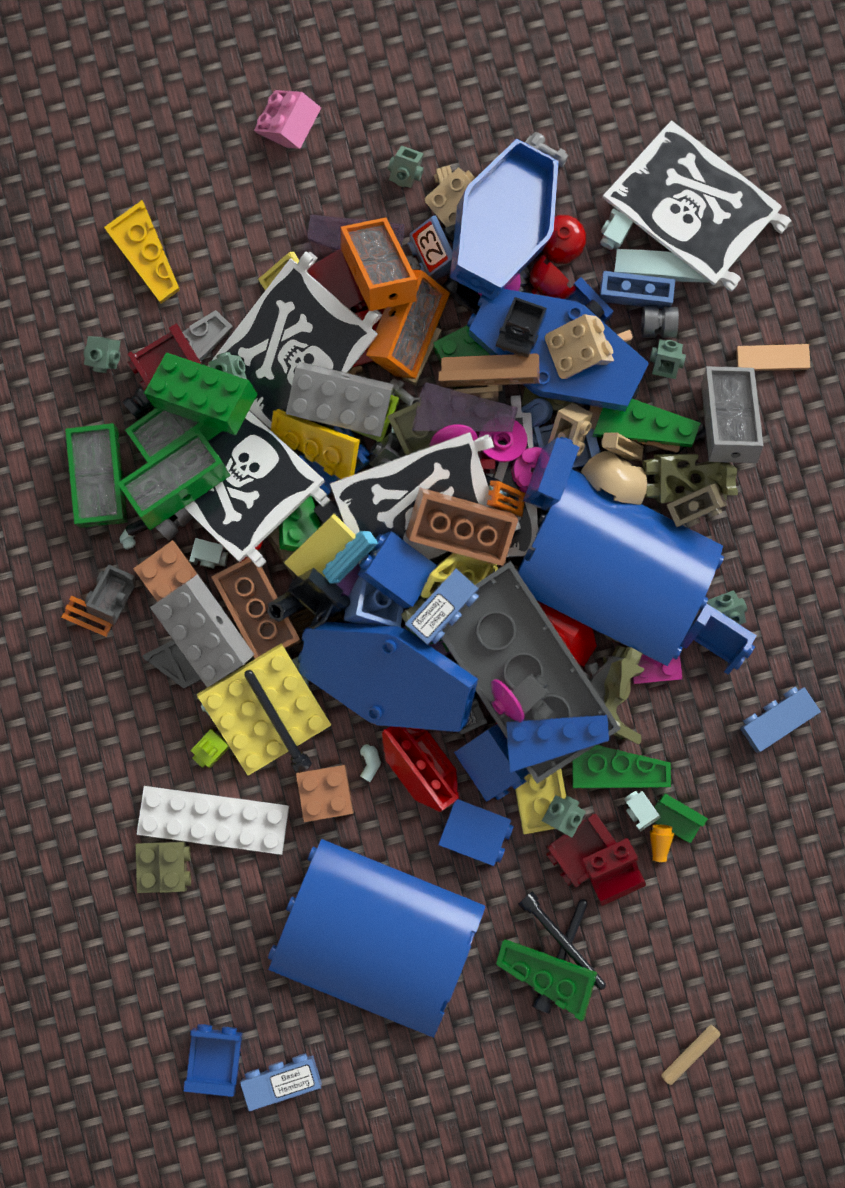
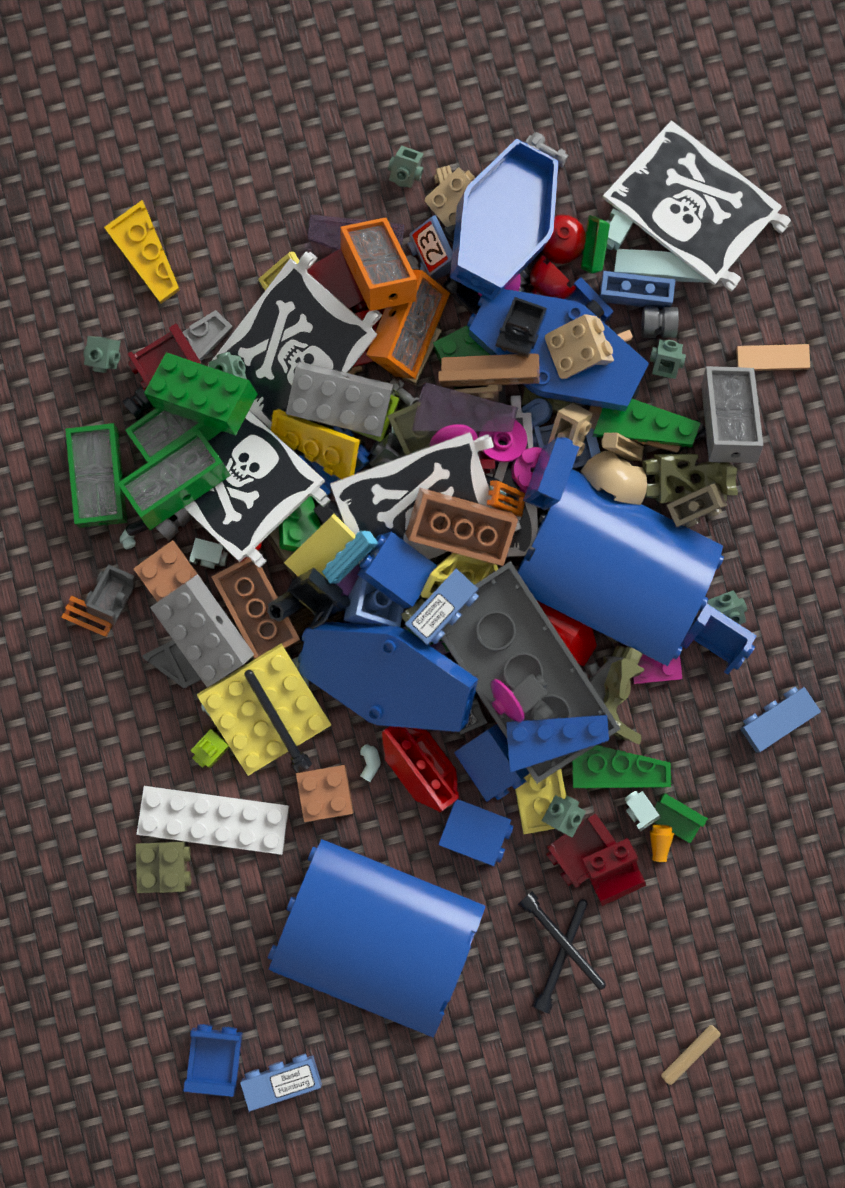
(287, 118): bright pink slope -> none
(550, 976): green wing -> none
(595, 245): none -> green piece

